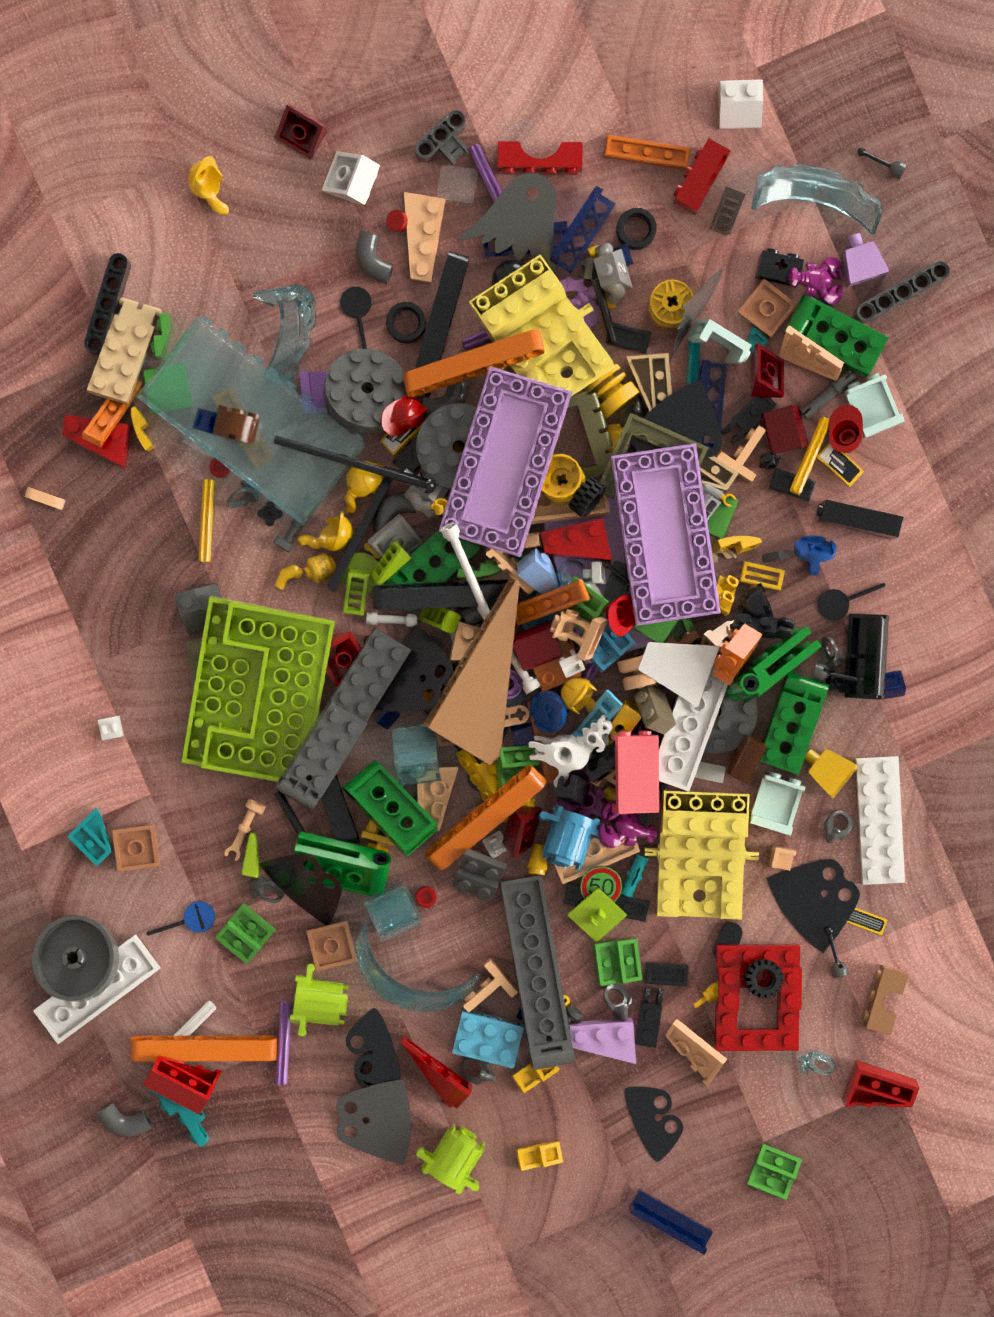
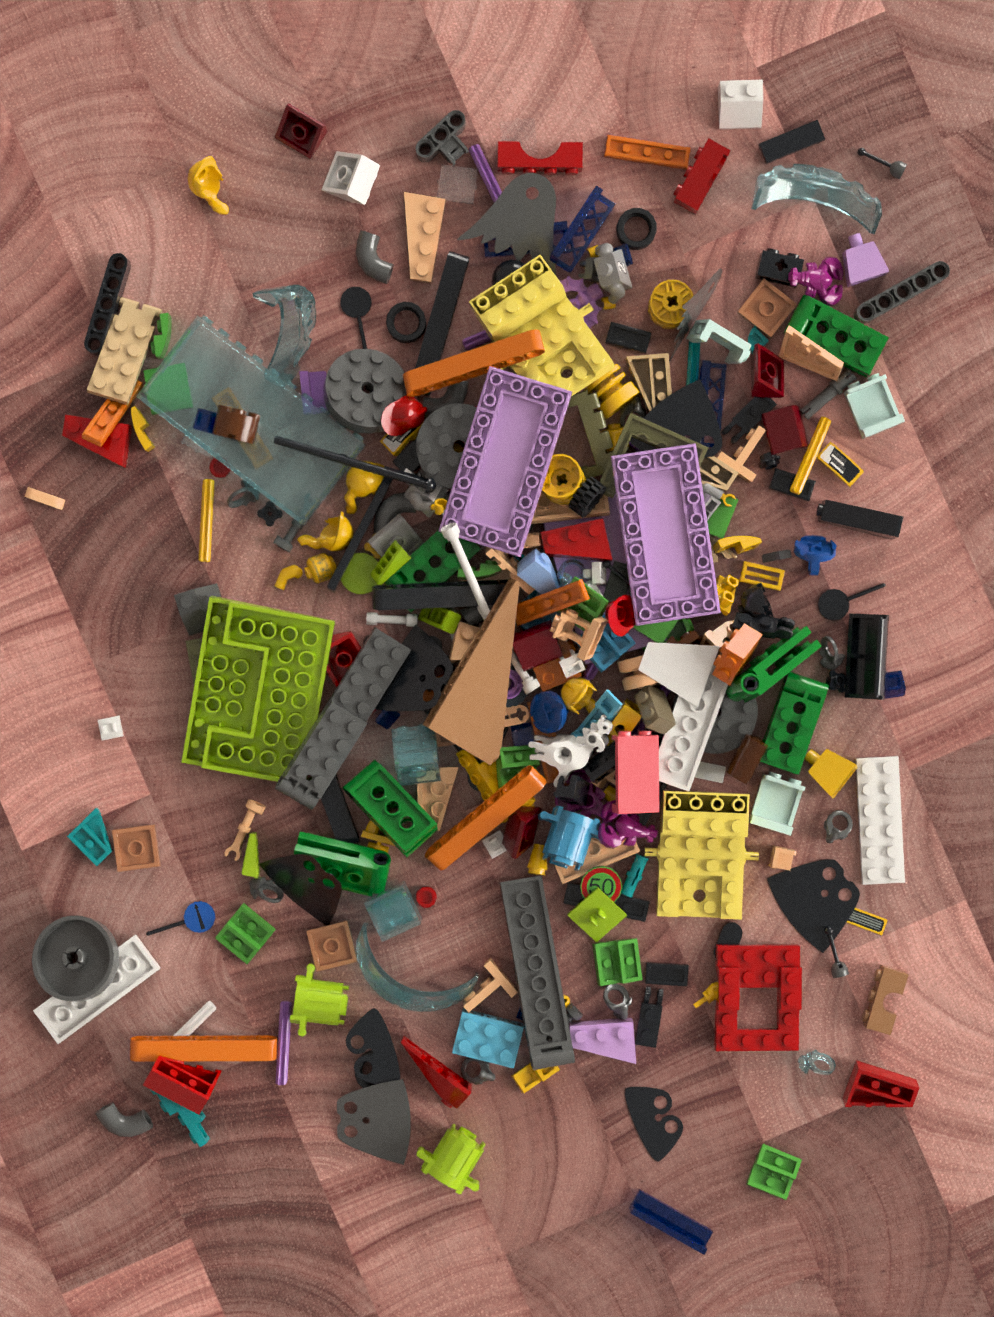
(289, 812): black bar -> none
(357, 574): lime slope -> none
(396, 220): red tile -> none
(479, 875): dark grey plate -> none
(539, 1155): yellow slope -> none
(605, 311): black bar -> none
(700, 1054): light nougat wing -> none
(724, 224): clear smoke slope -> none
(772, 987): black tyre -> none
(791, 142): none -> black tile
(822, 672): hinge -> none
(845, 428): red piece -> none

